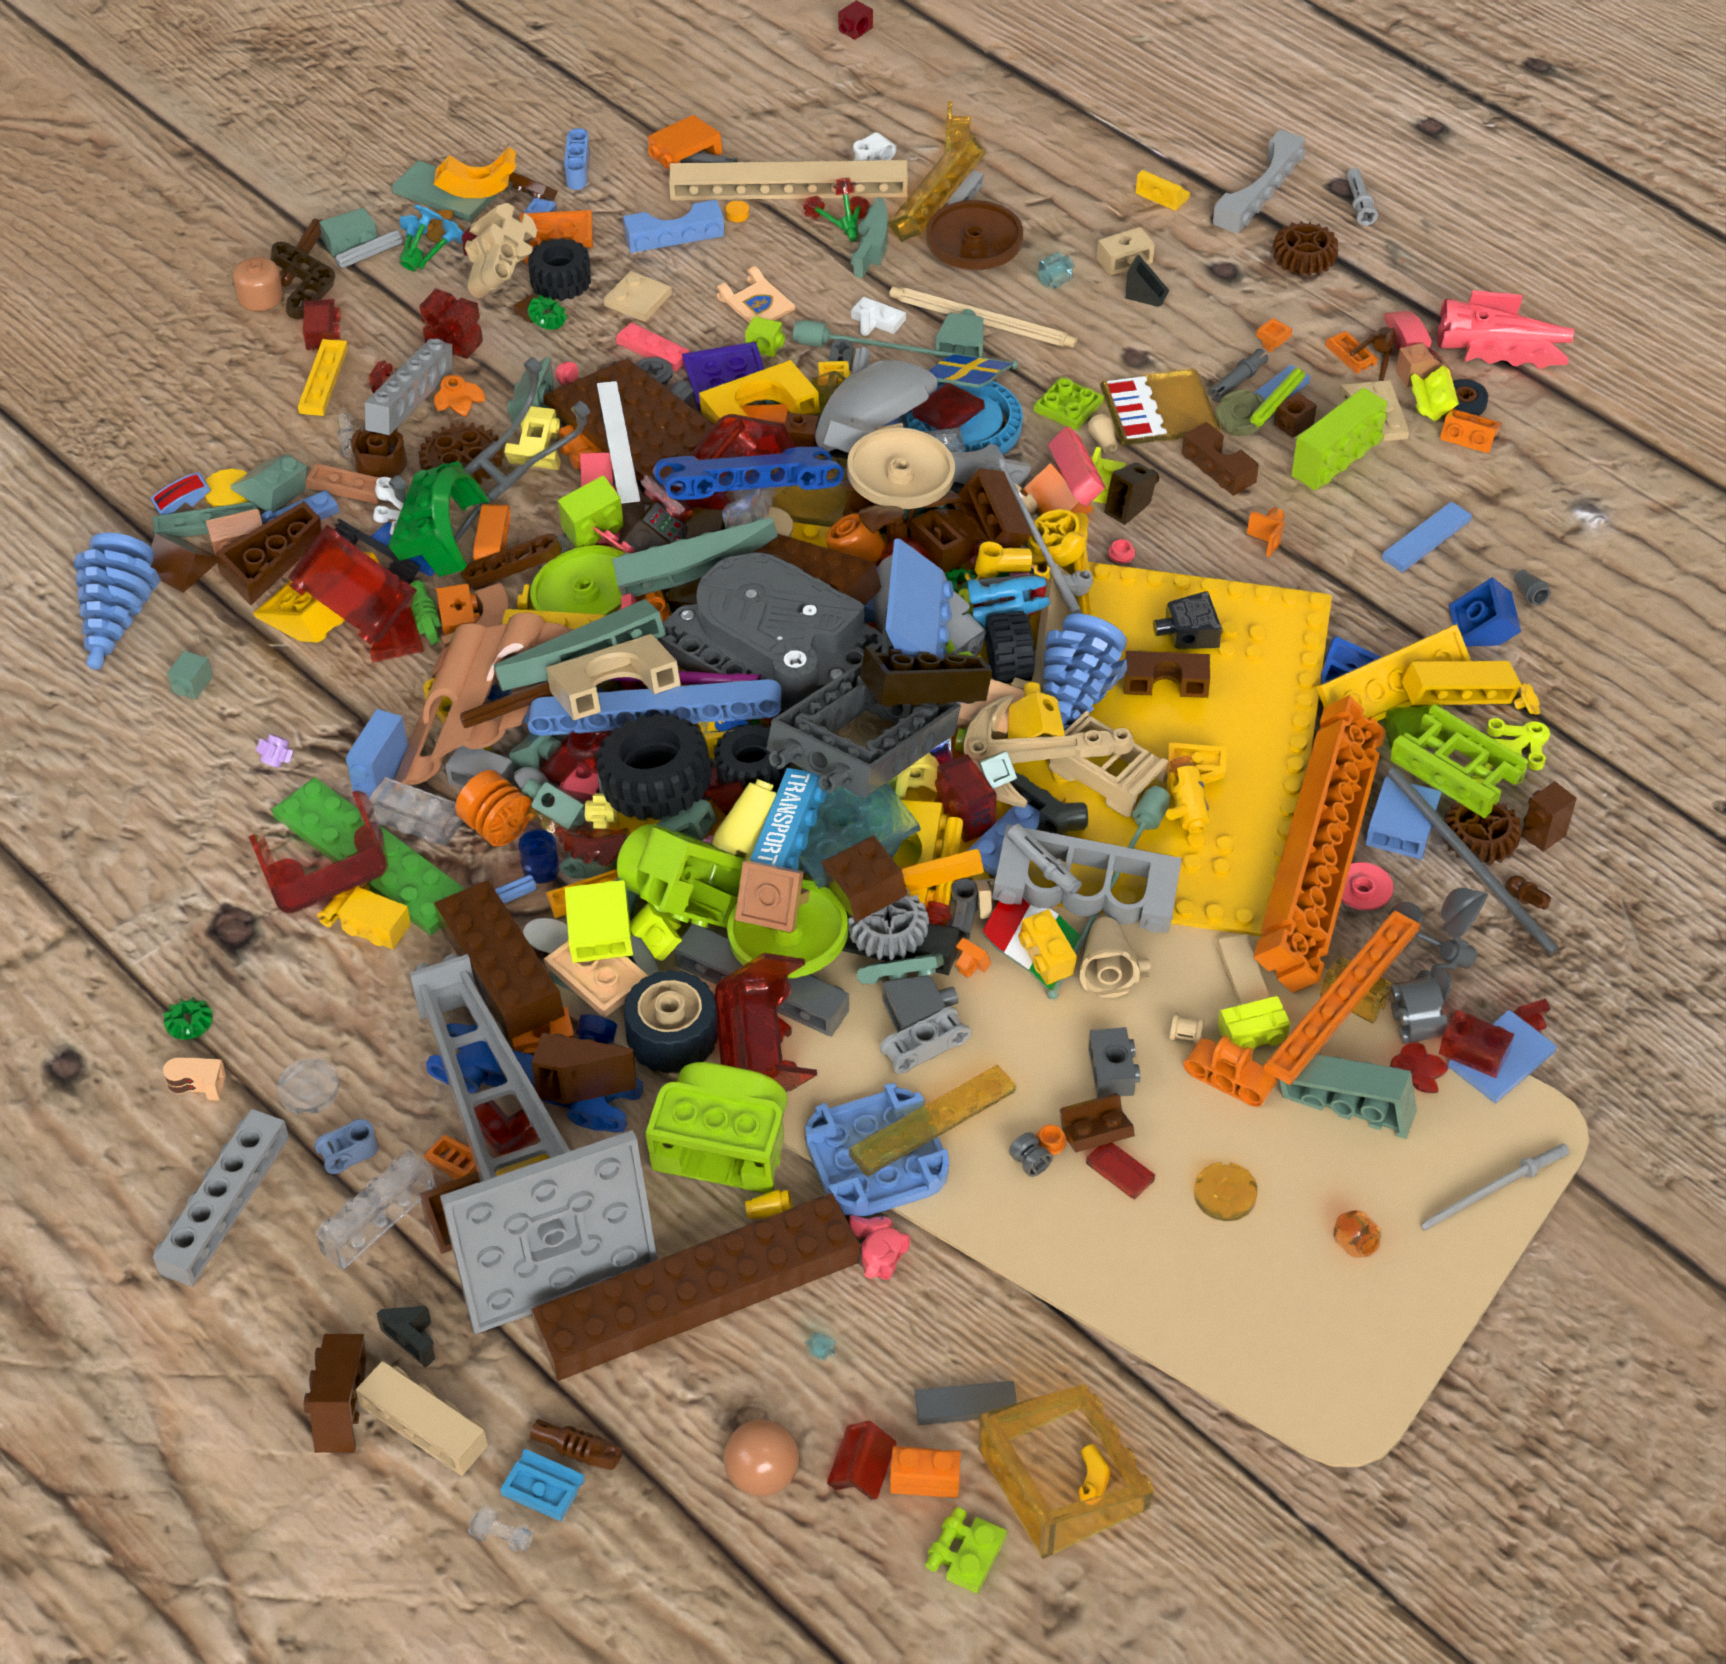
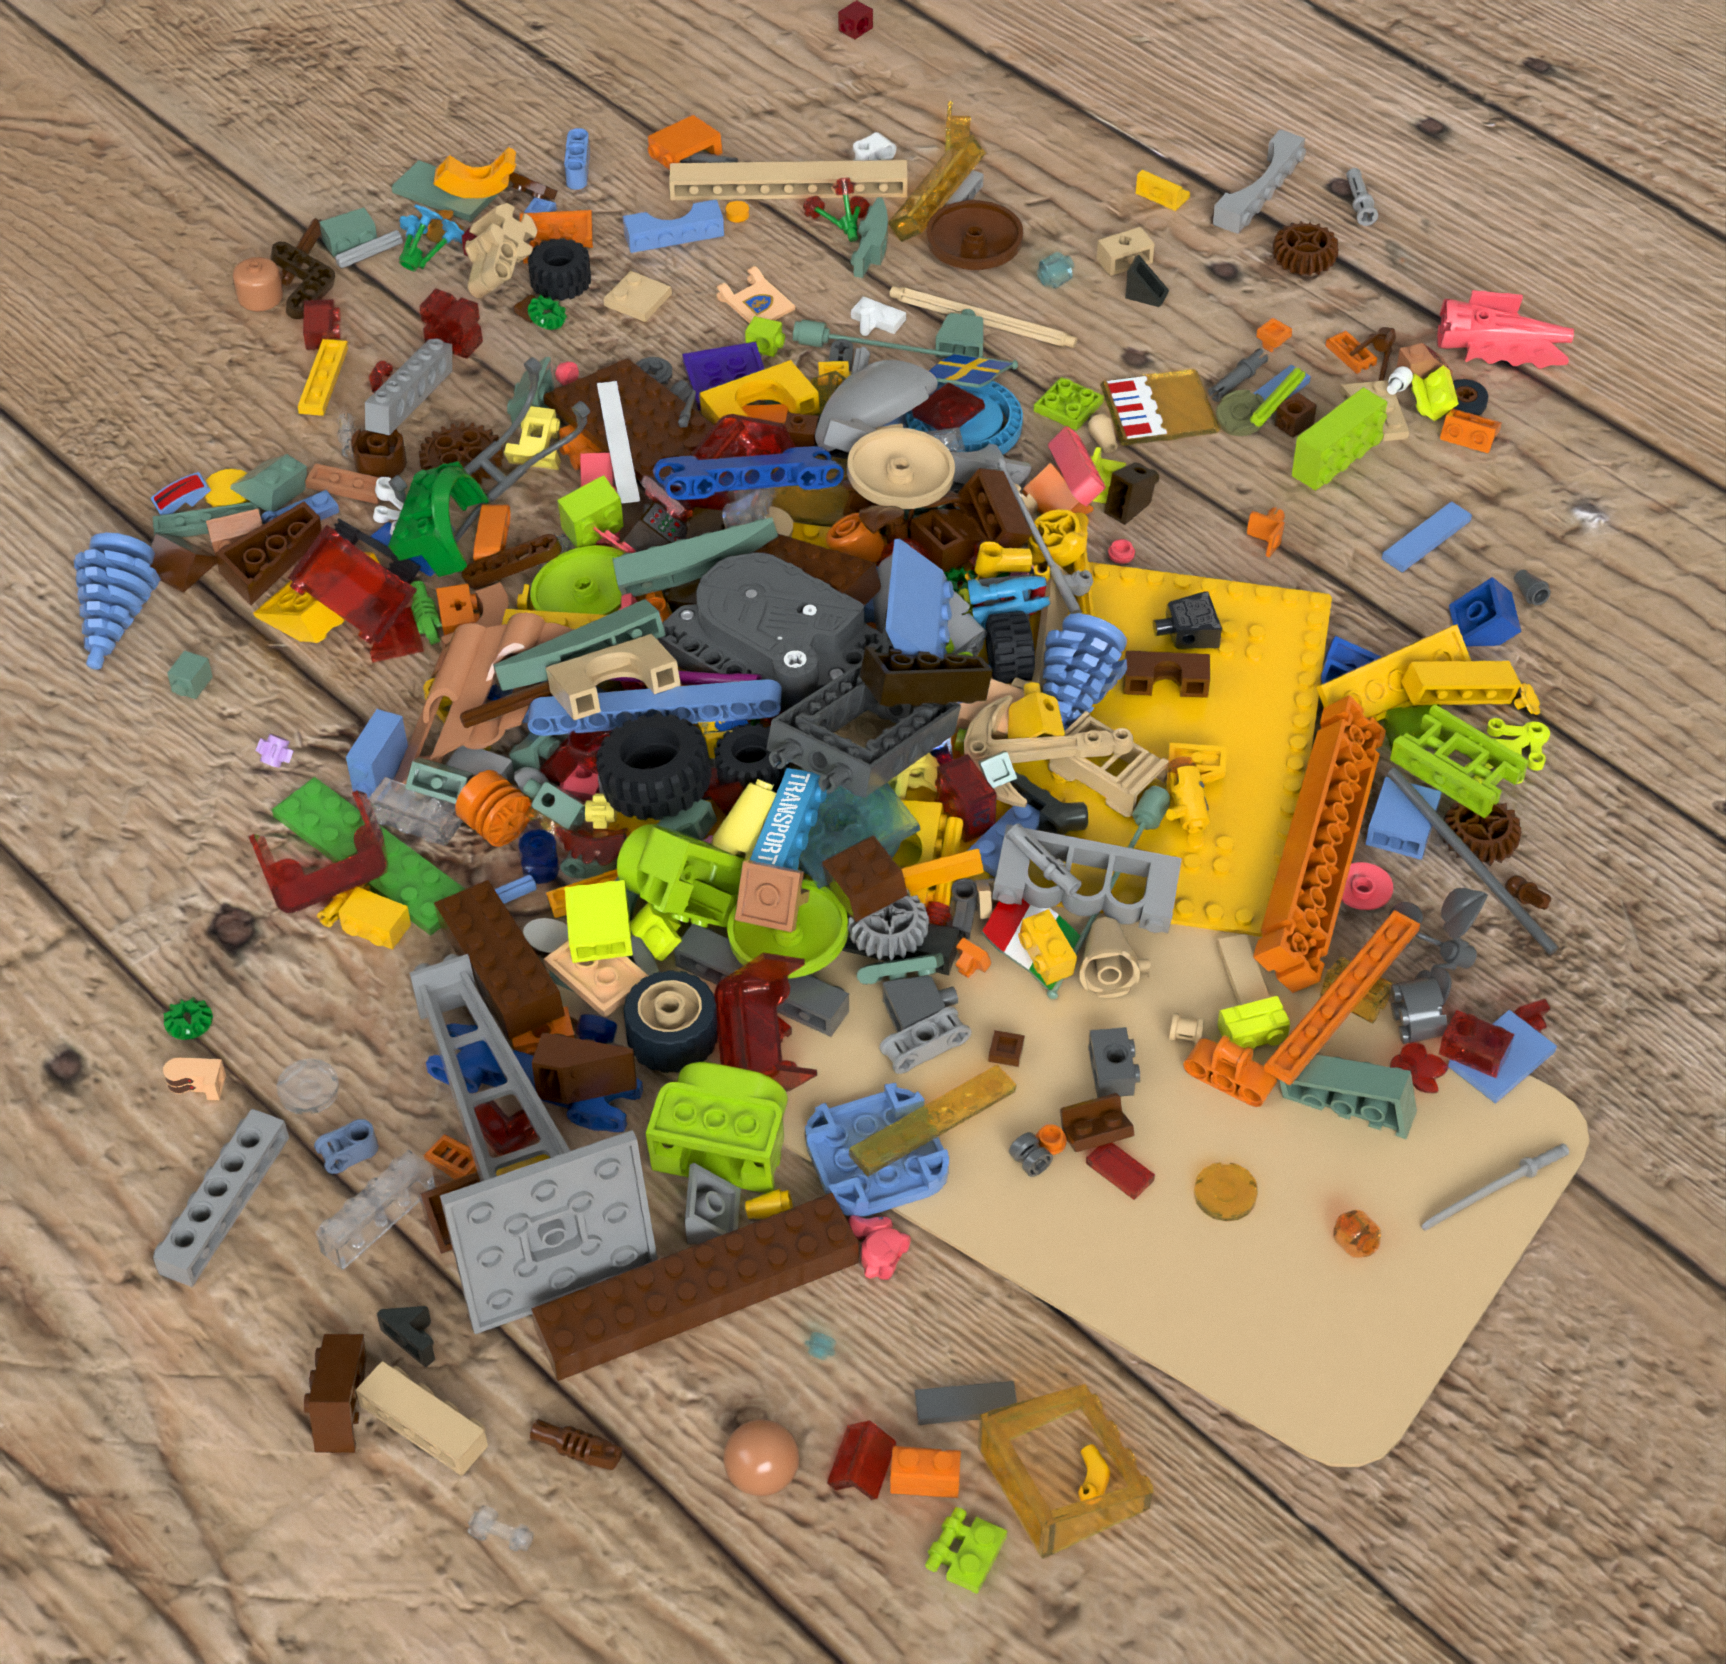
(436, 779): none -> sand green brick
(457, 397): orange plate -> none
(542, 1485): dark azure plate -> none
(651, 345): coral plate -> none
(686, 413): none -> dark grey piece
(710, 1206): none -> light grey slope
(1006, 1048): none -> reddish brown plate
(1204, 448): reddish brown arch -> none
(1399, 380): none -> white cylinder
(1408, 329): coral slope -> none
(1548, 816): reddish brown brick -> none

